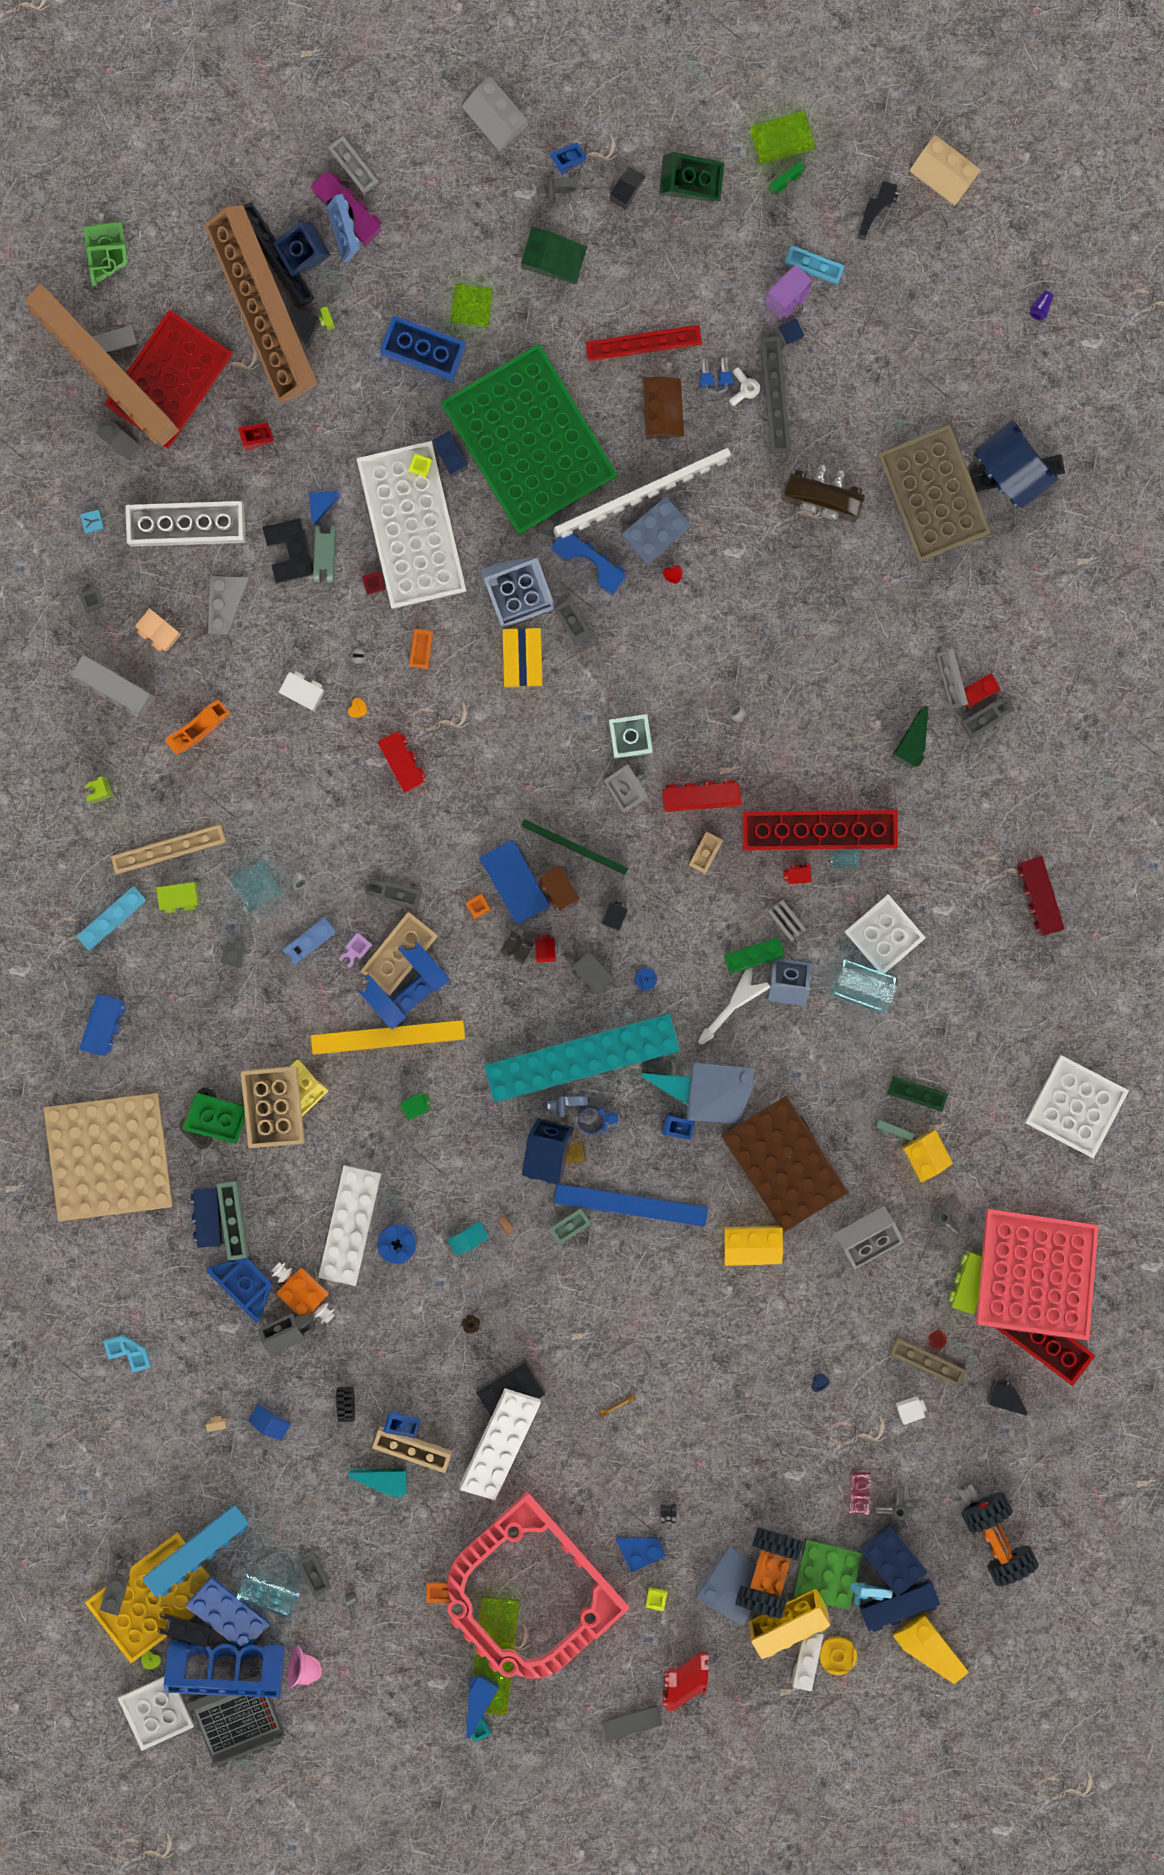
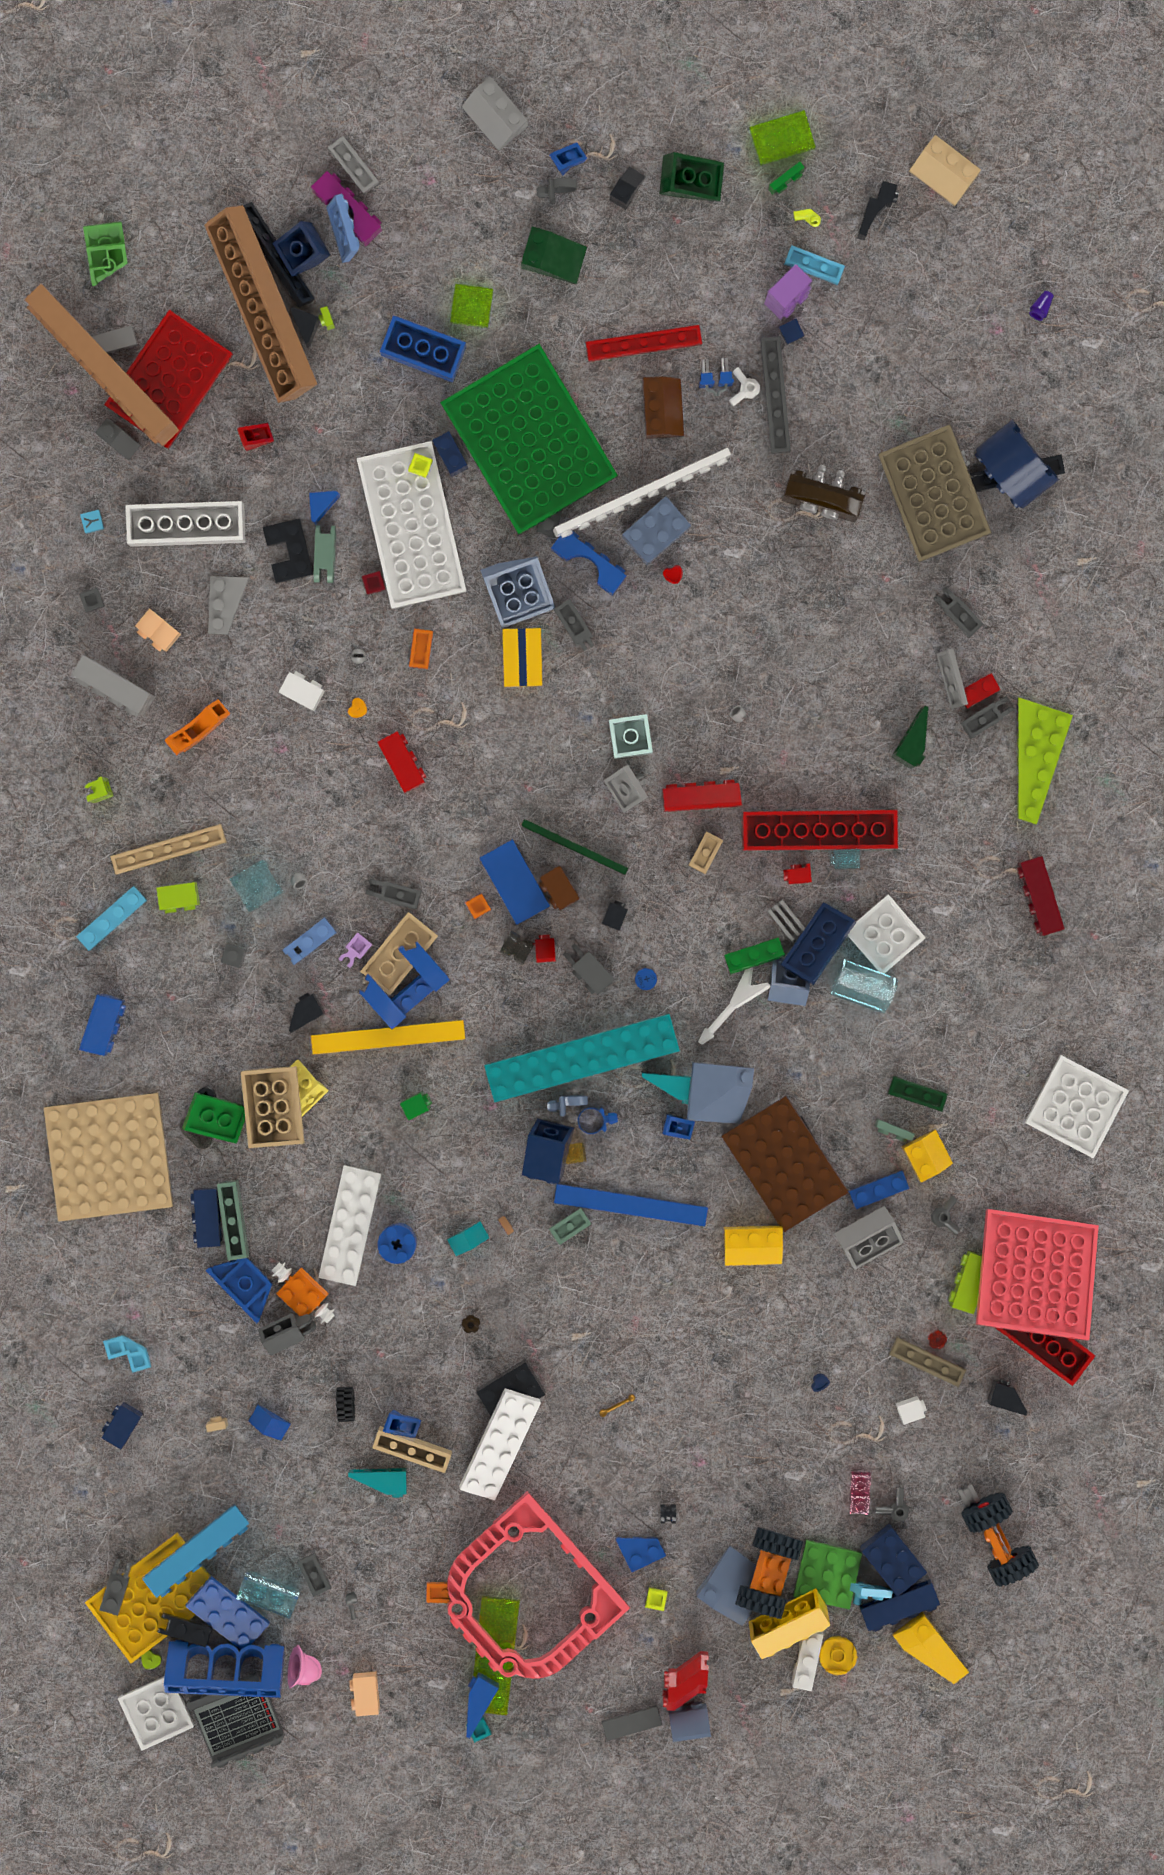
(122, 1425): none -> dark blue brick
(305, 1011): none -> black slope
(365, 1694): none -> light nougat brick
(690, 1722): none -> sand blue slope
(809, 216): none -> neon yellow arm
(818, 943): none -> dark blue plate
(878, 1189): none -> blue plate
(959, 613): none -> dark grey hinge
(1038, 750): none -> lime wing

